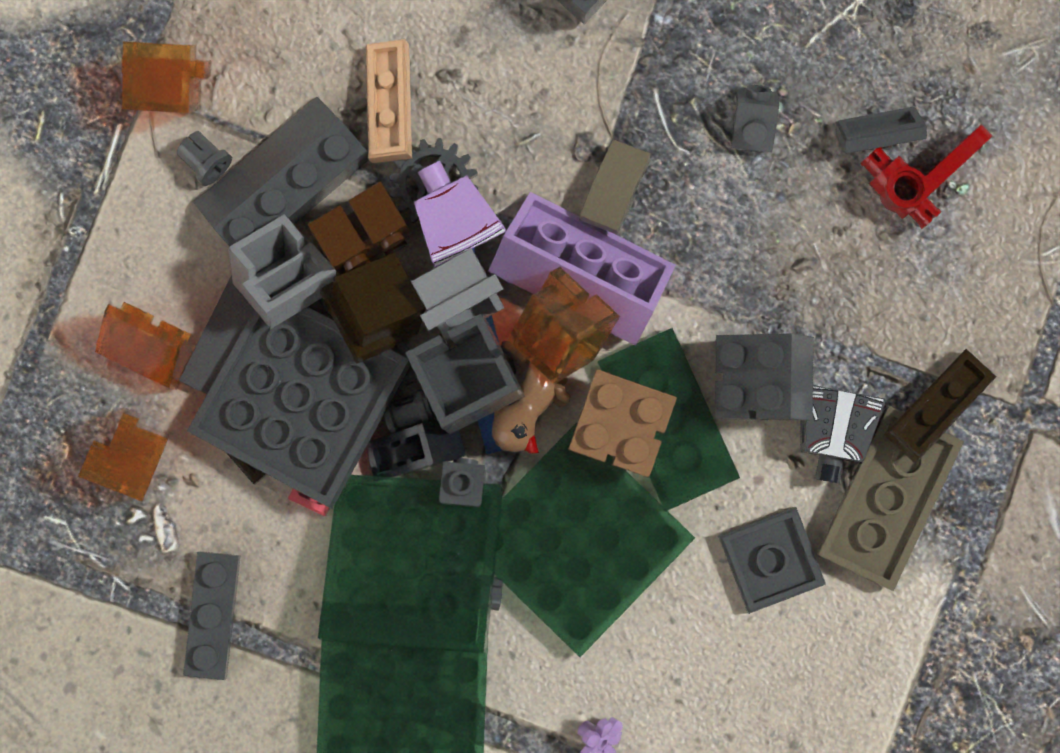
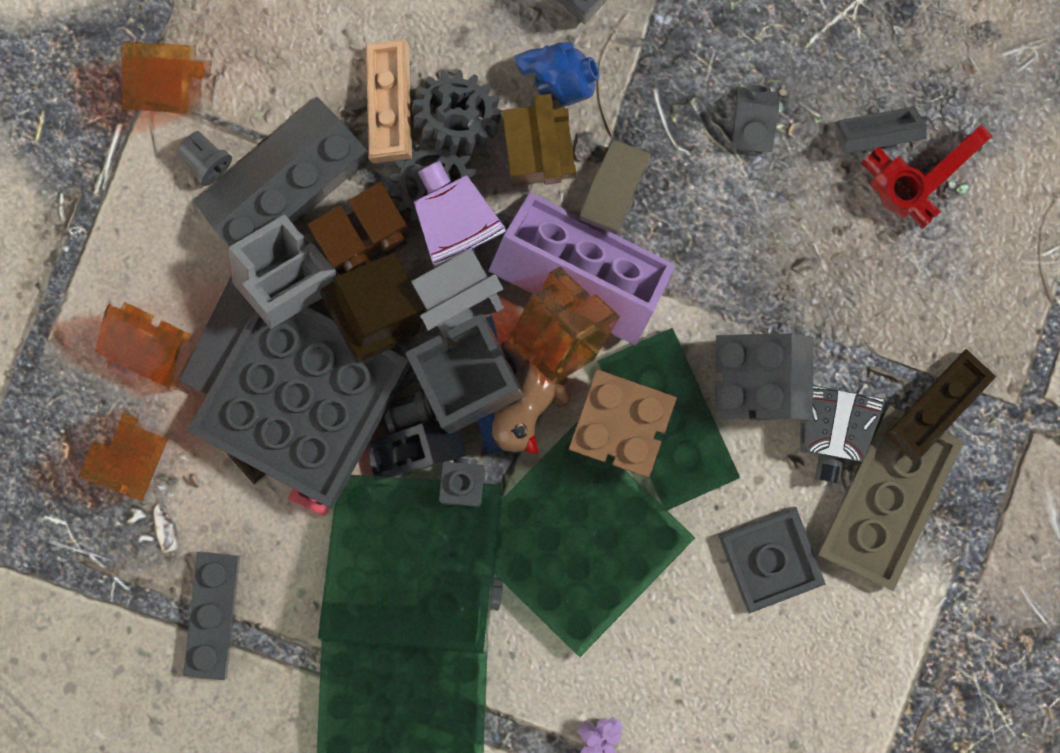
(456, 112): none -> dark grey gear
(538, 143): none -> pearl gold plate
(560, 72): none -> blue head

